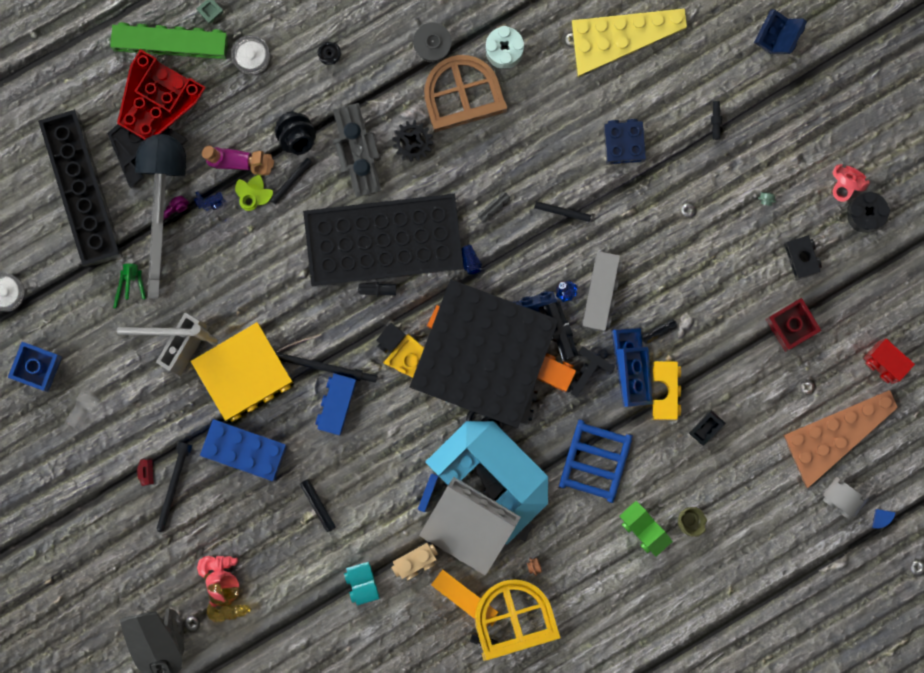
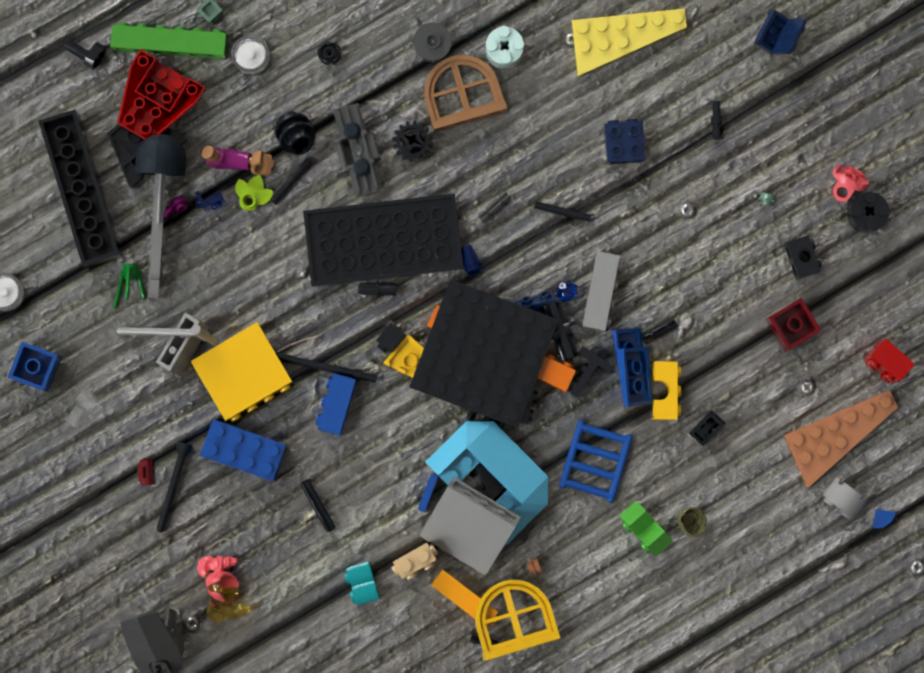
(91, 58): none -> black piece

